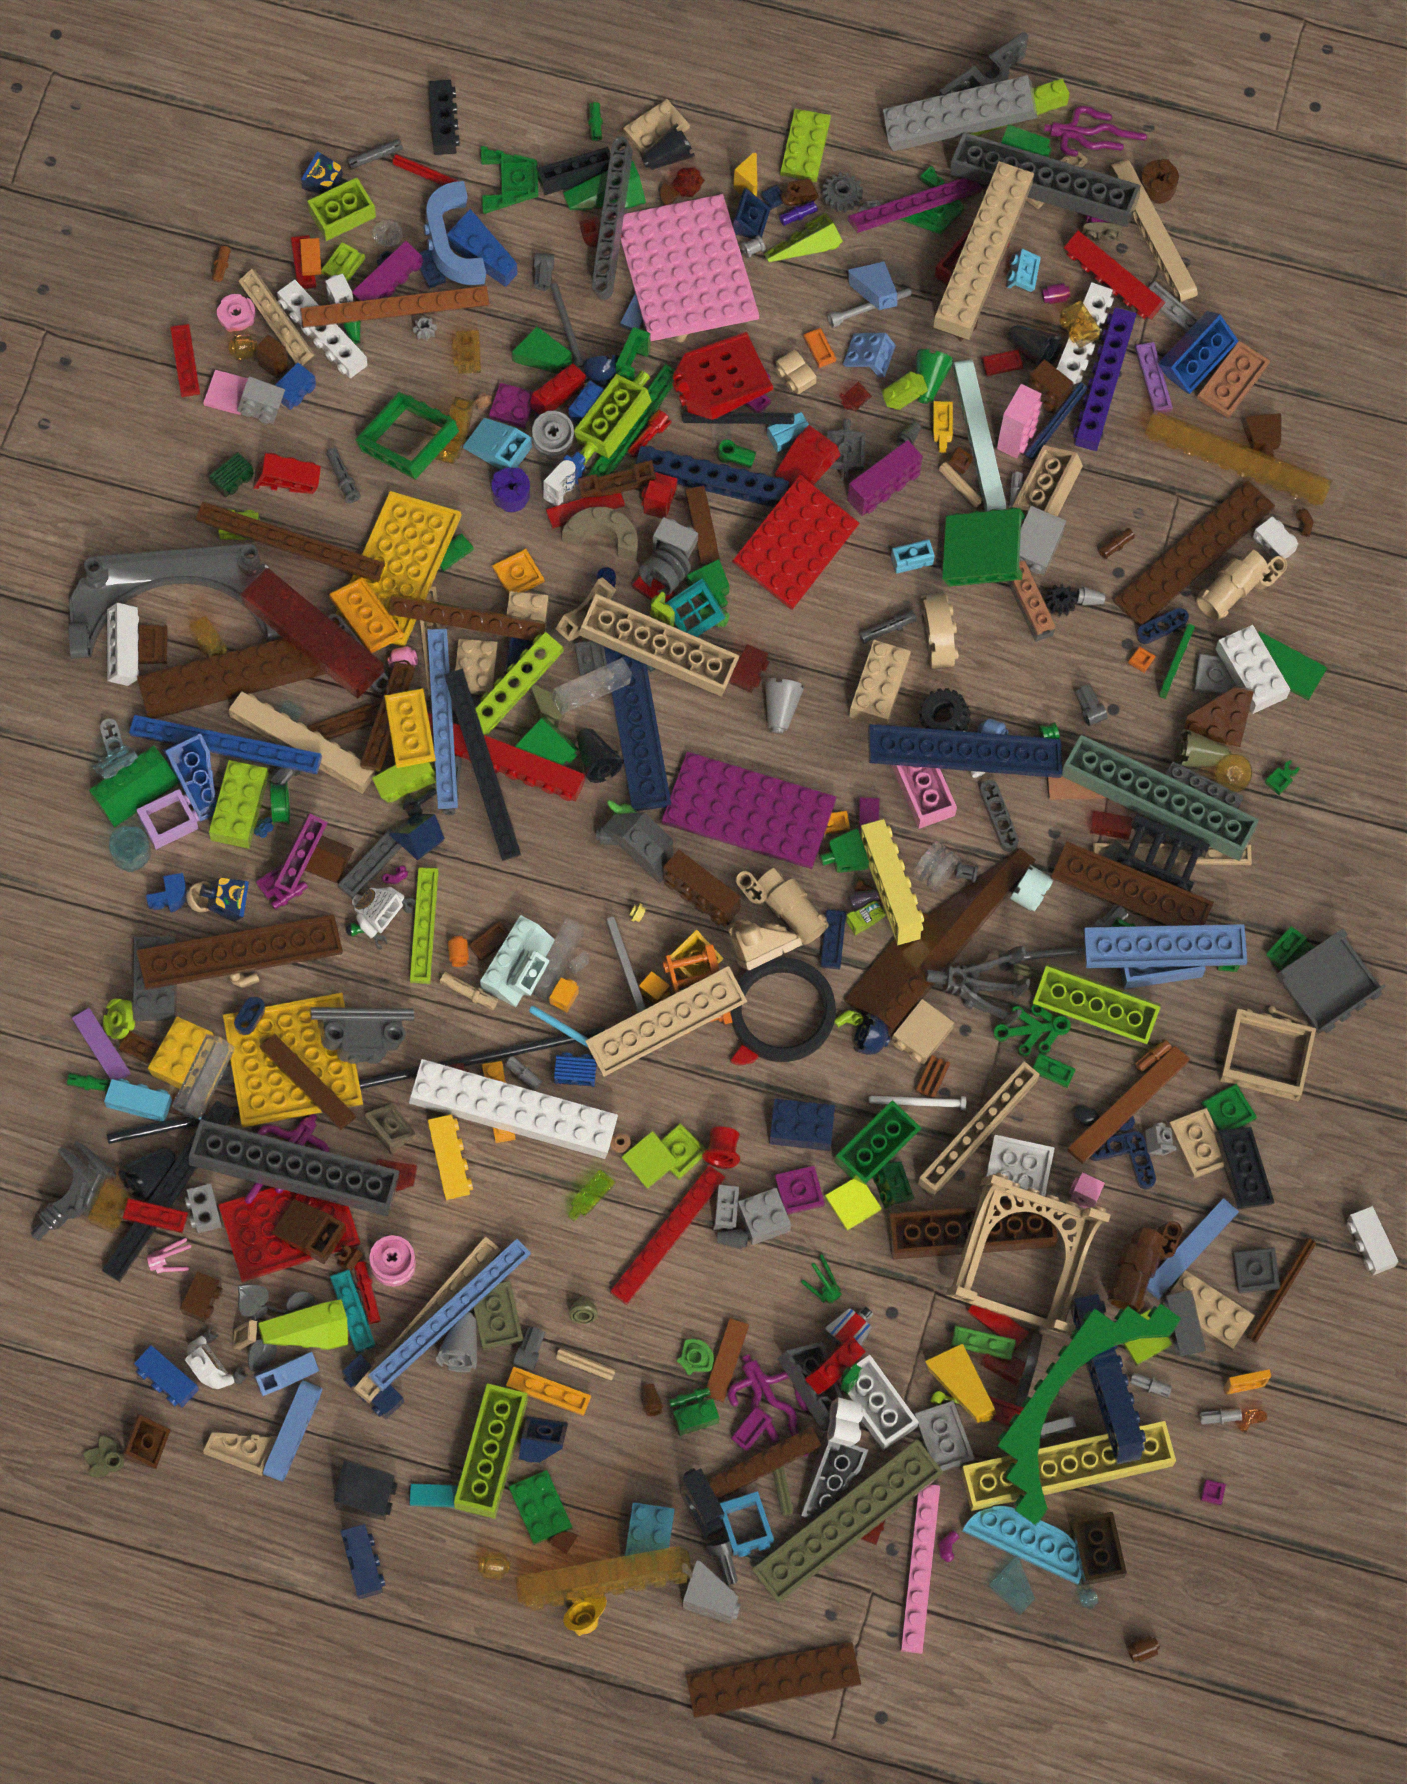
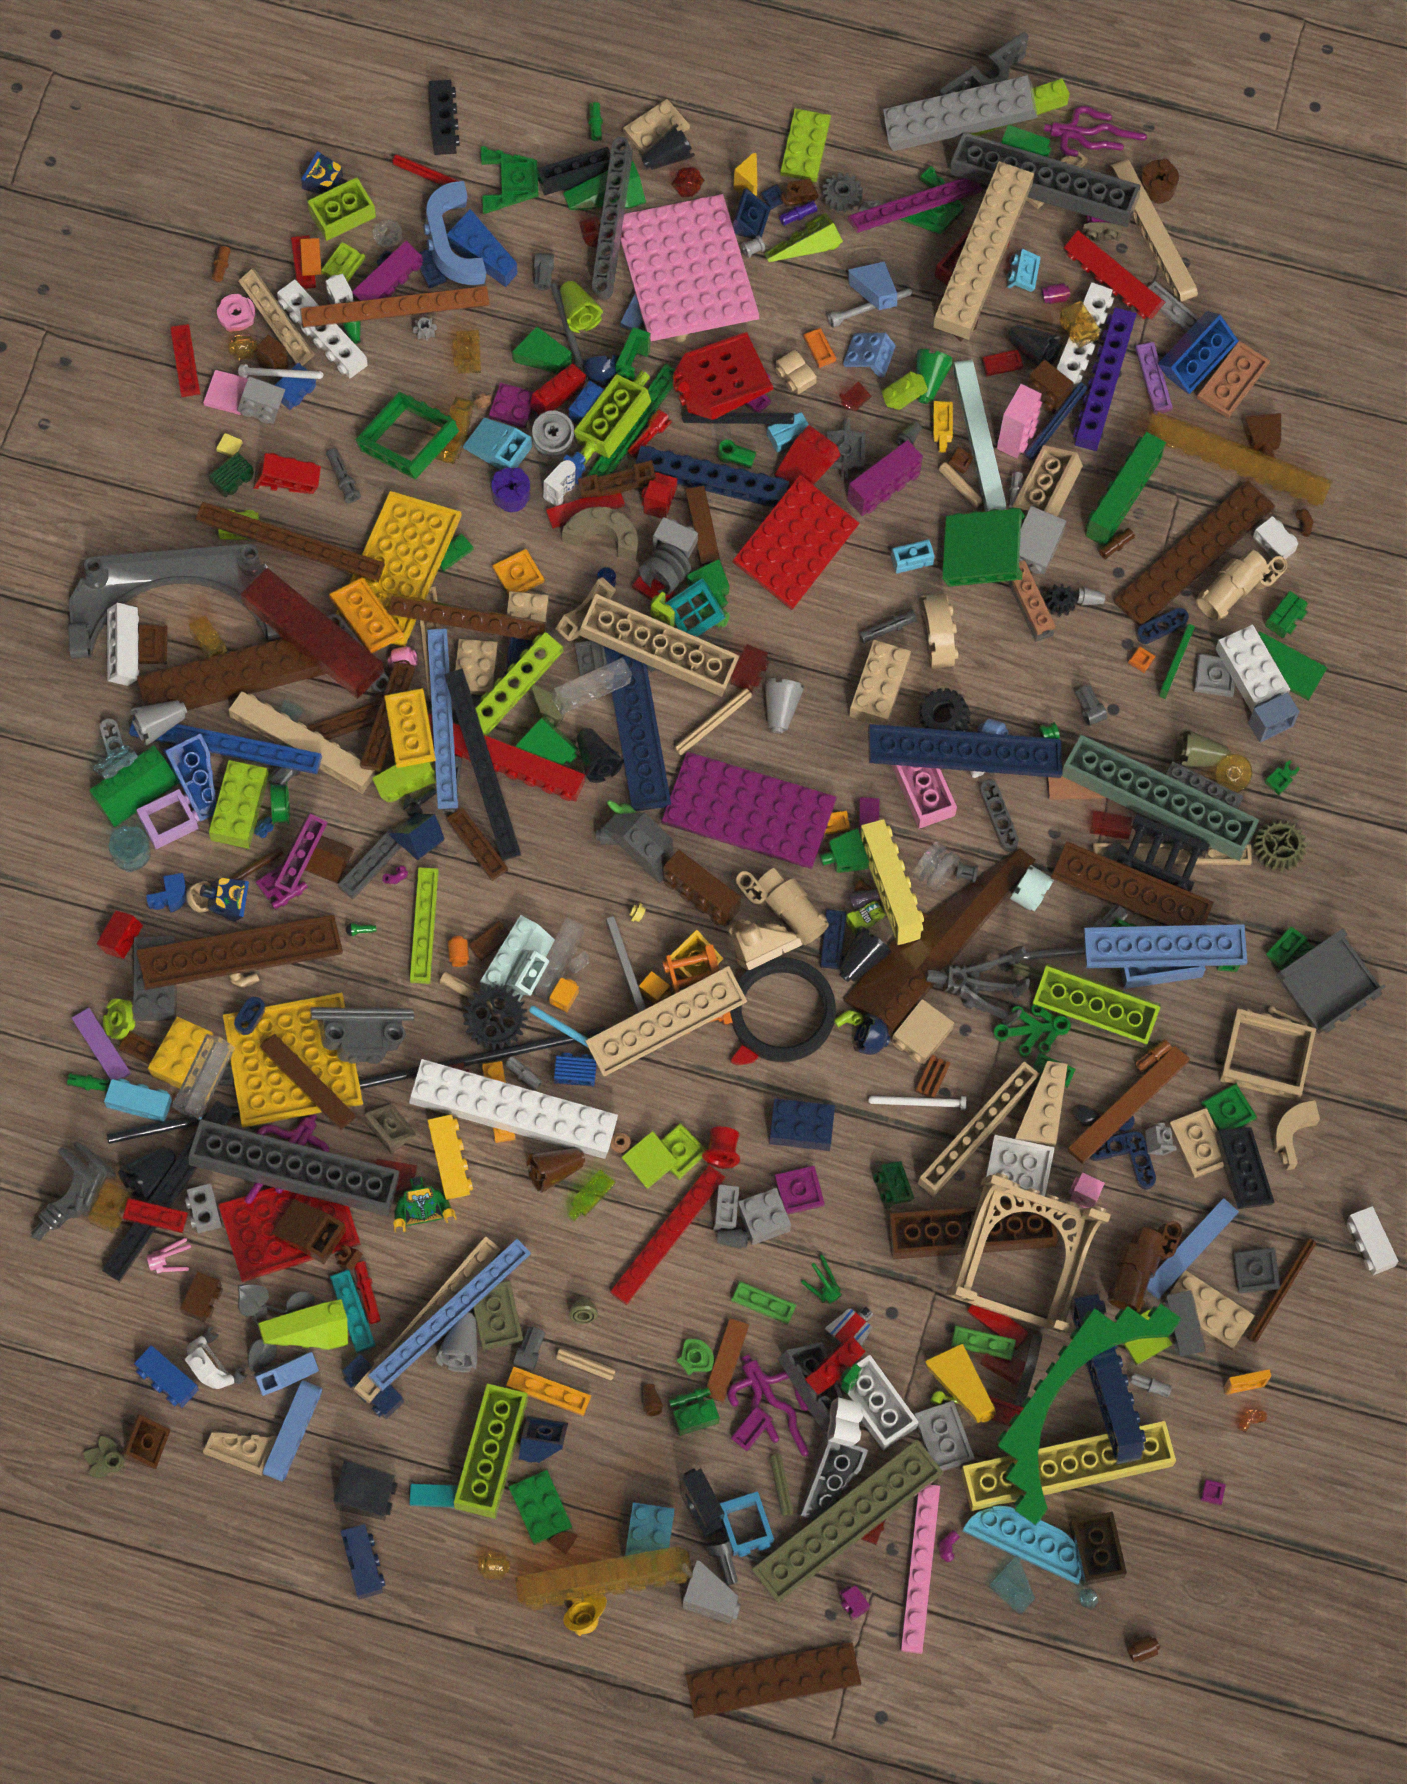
(119, 934): none -> red brick
(157, 719): none -> light grey cone
(229, 445): none -> light yellow tile
(244, 371): none -> white bar
(245, 1335): tan tile -> none
(258, 864): none -> reddish brown bar
(374, 154): dark grey pin -> none
(378, 908): white torso -> none
(388, 1271): bright pink wheel -> none
(421, 1206): none -> torso
(477, 844): none -> reddish brown plate
(479, 1024): none -> black gear
(553, 1166): none -> reddish brown cone
(579, 308): none -> lime cone
(668, 195): reddish brown tile -> none
(713, 721): none -> tan axle
(763, 1302): none -> bright green tile
(764, 1463): reddish brown plate -> none
(853, 1203): neon yellow tile -> none
(853, 1601): none -> magenta brick
(862, 955): none -> black cone
(877, 1143): green slope -> none
(1044, 1110): none -> tan wedge
(1058, 1427): light grey beam -> none
(1125, 489): none -> green brick
(1220, 1416): light grey axle -> none
(1222, 717): reddish brown plate -> none
(1265, 835): none -> olive gear
(1273, 716): none -> sand blue brick
(1286, 614): none -> green brick
(1298, 1117): none -> tan arch

